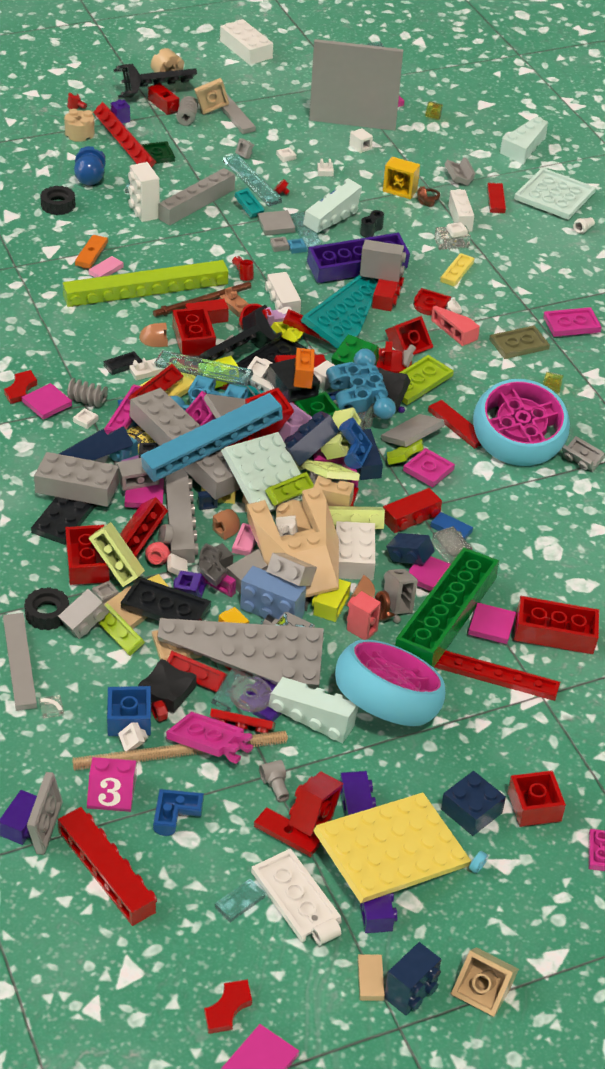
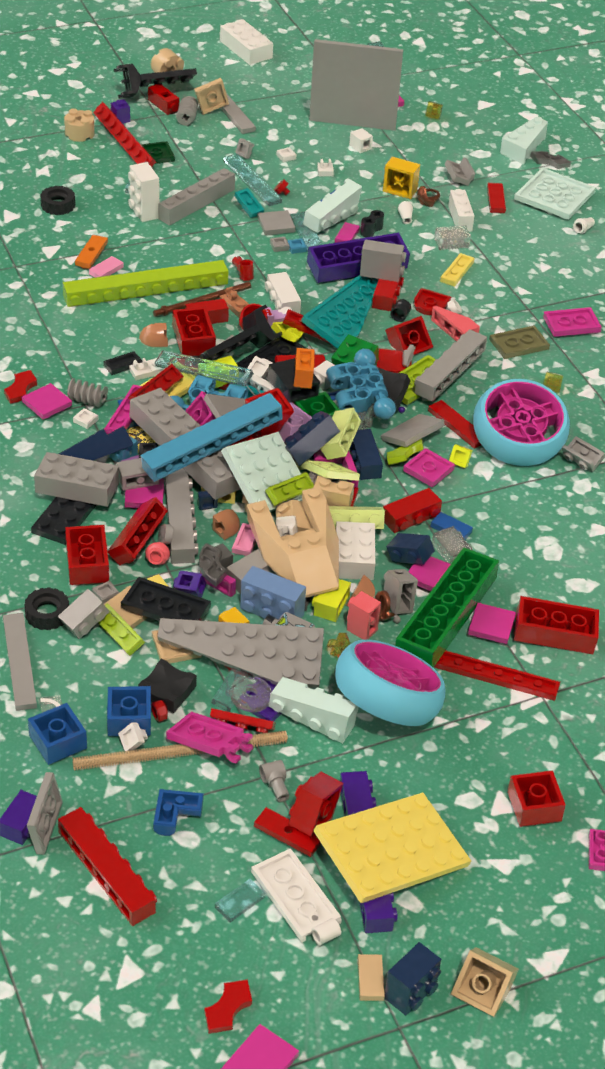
(57, 733): none -> blue brick
(75, 102): red piece -> none
(89, 165): blue tile -> none
(111, 784): dark pink slope -> none
(116, 554): yellowish green brick -> none
(176, 563): white tile -> none
(206, 675): red tile -> none
(291, 569): light grey brick -> none
(338, 645): none -> clear yellow tile
(347, 232): none -> dark pink tile
(359, 444): blue brick -> none
(386, 353): red plate -> none
(400, 310): none -> black wheel
(405, 210): none -> white cone
(450, 365): none -> light grey brick
(457, 229): white tile -> none
(460, 456): none -> neon yellow tile
(473, 803): dark blue brick -> none
(478, 862): medium azure tile -> none
(544, 157): none -> flat silver tile

